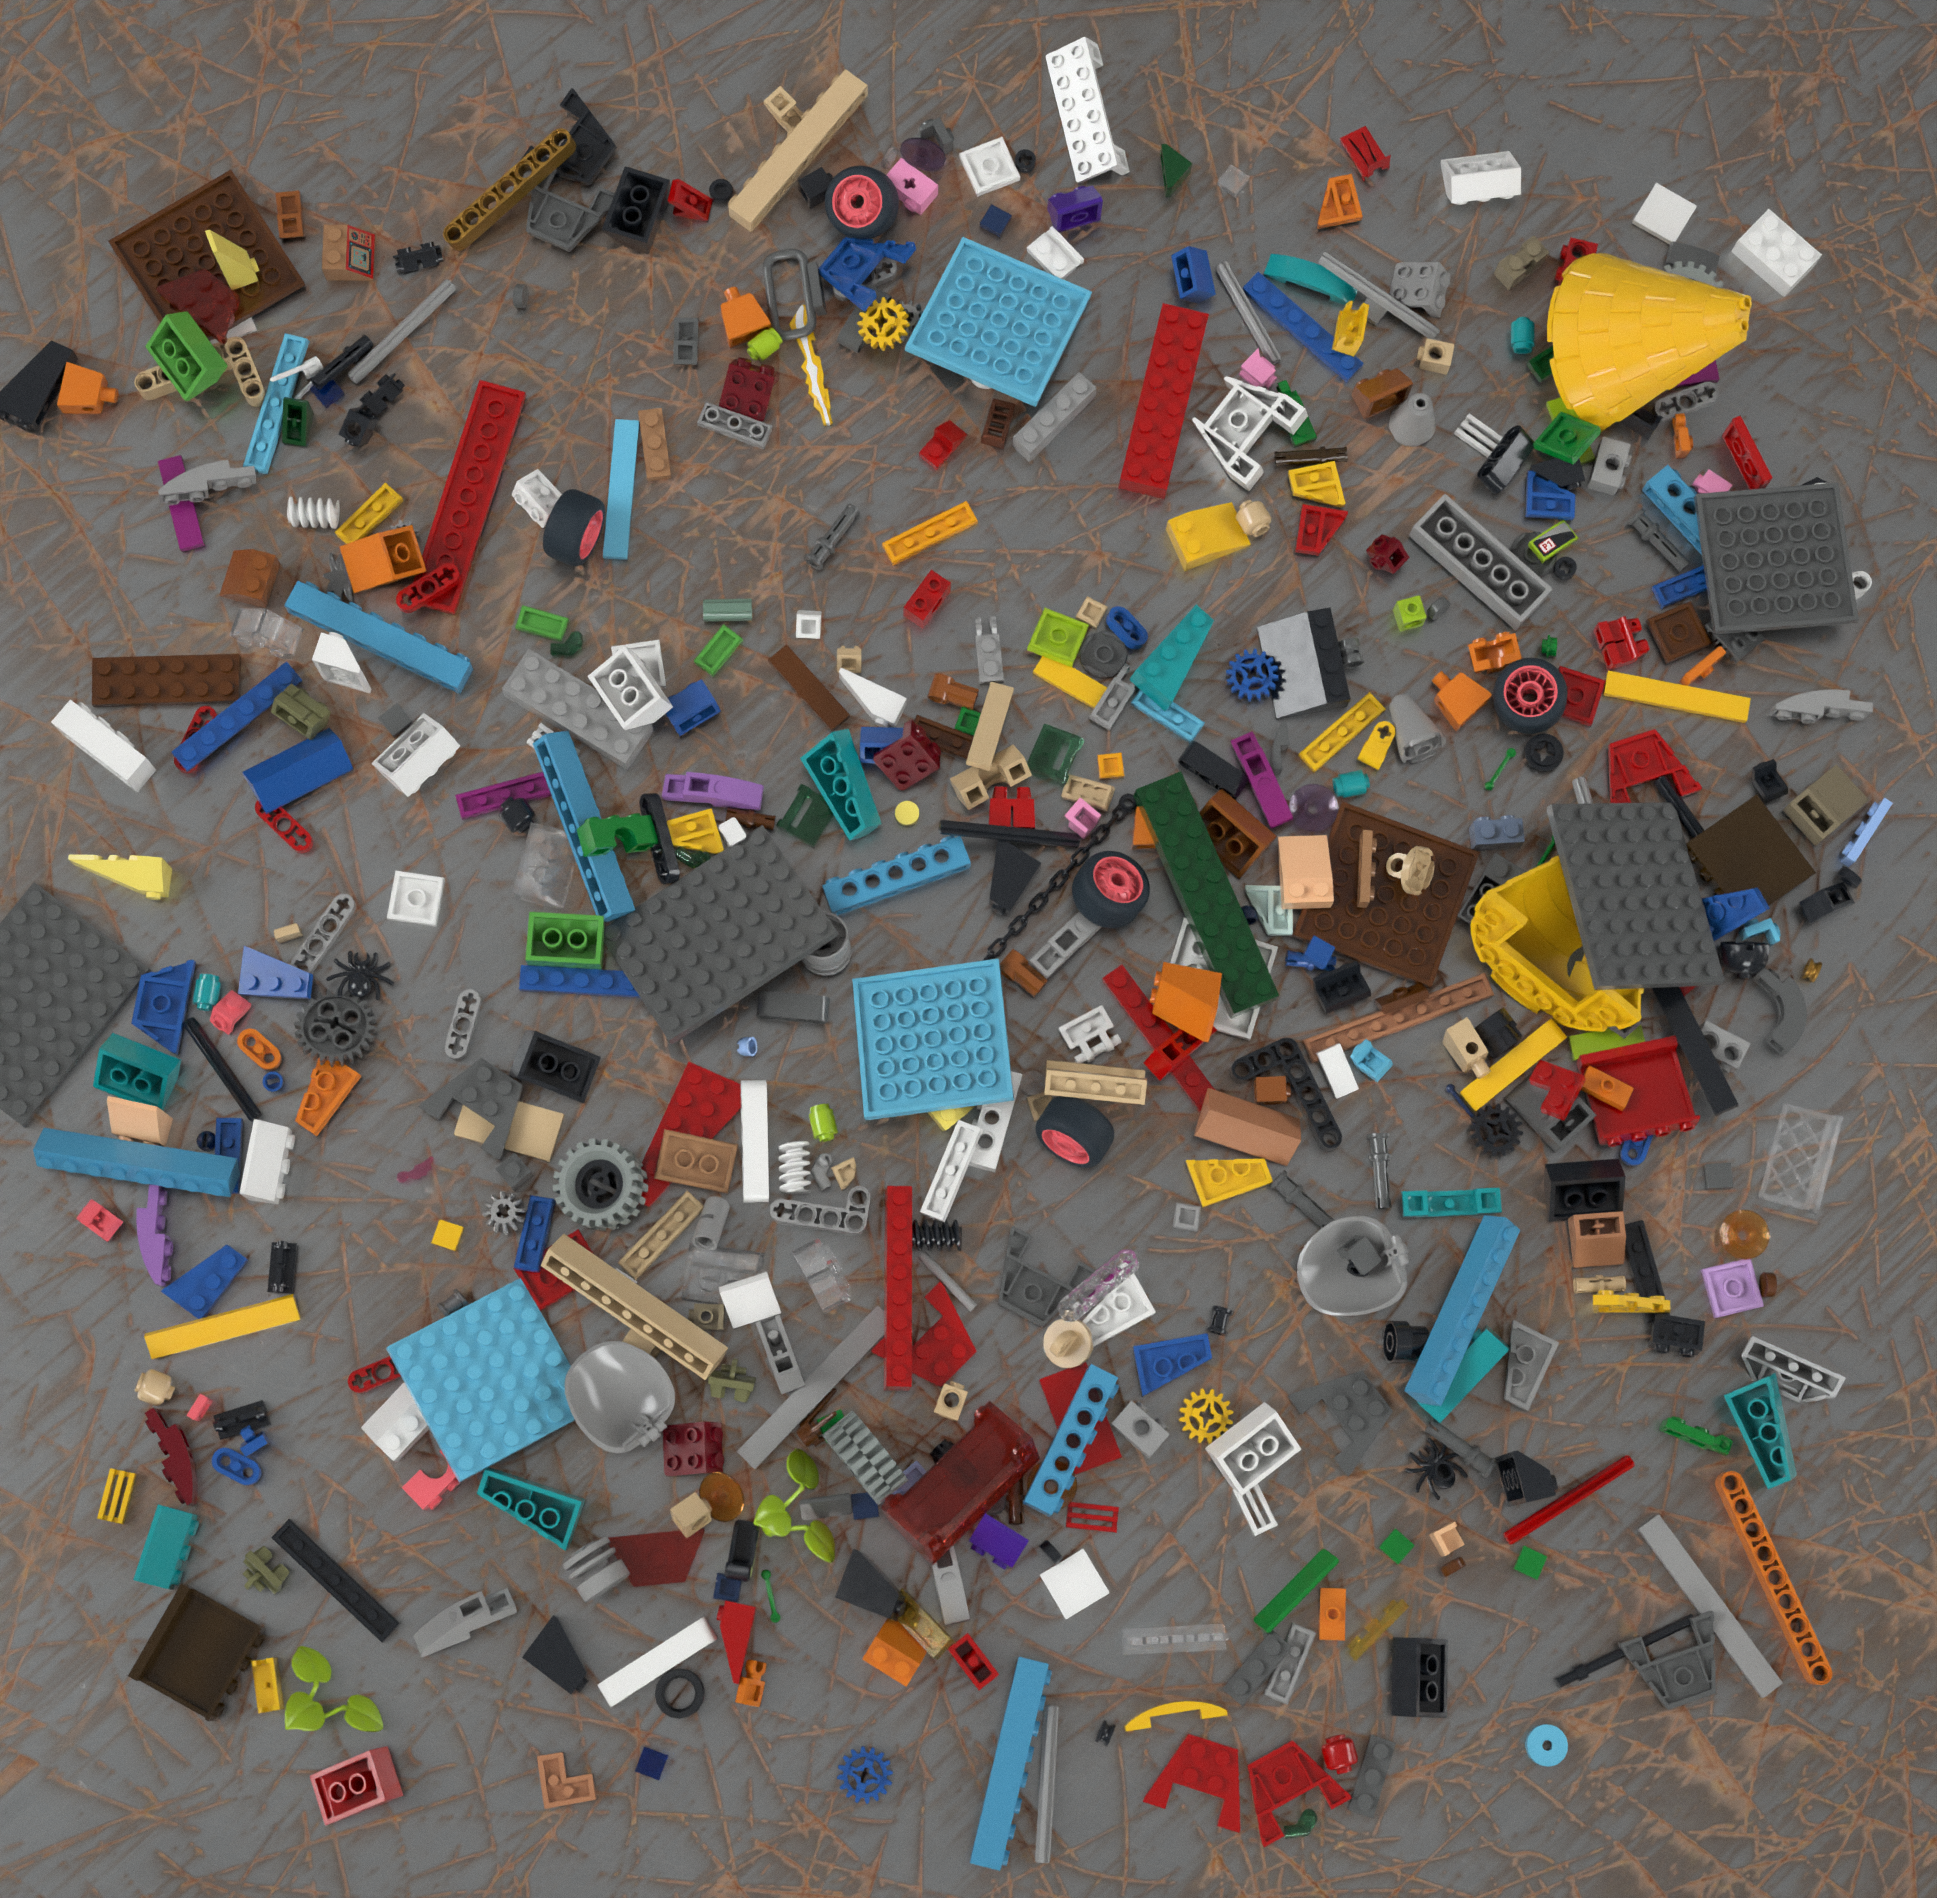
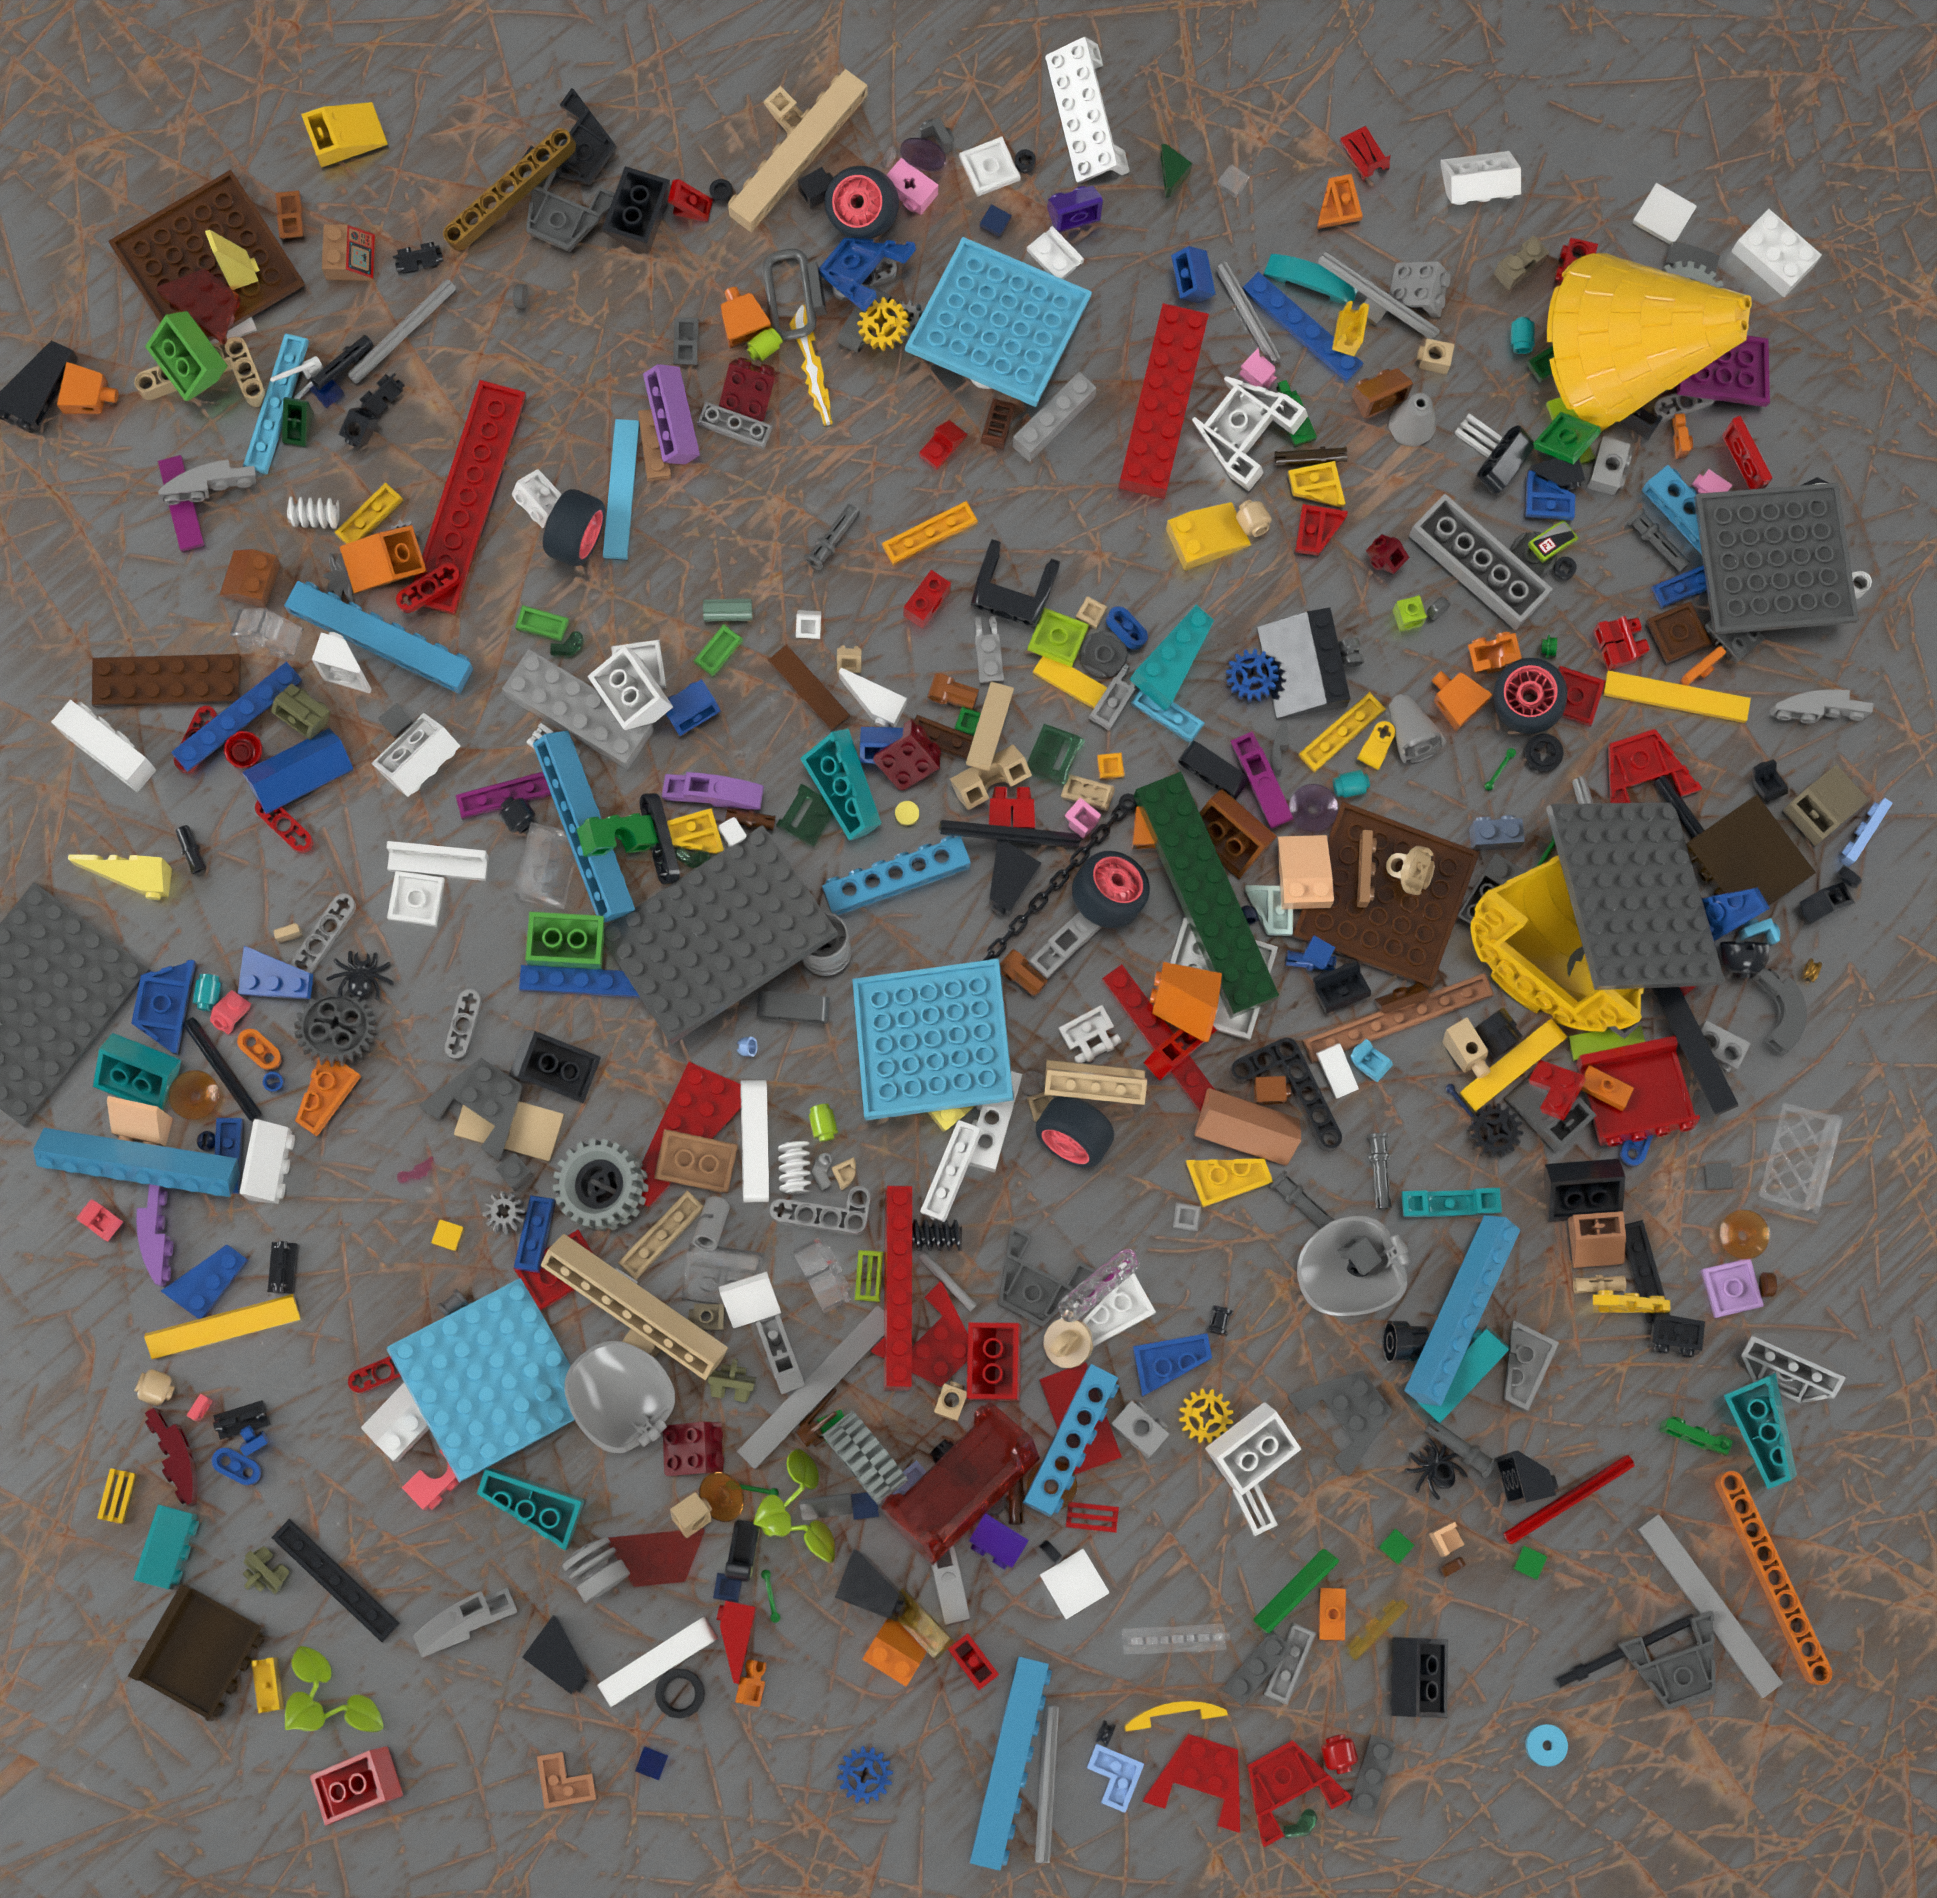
(185, 1086): none -> clear orange dish
(190, 849): none -> black axle
(243, 749): none -> red hair
(343, 131): none -> yellow slope
(438, 860): none -> white fence
(671, 414): none -> medium lavender brick
(773, 1491): none -> green hinge
(867, 1298): none -> lime tile
(994, 1361): none -> red slope
(1007, 602): none -> black connector
(1122, 1773): none -> light blue plate
(1735, 376): none -> magenta wing

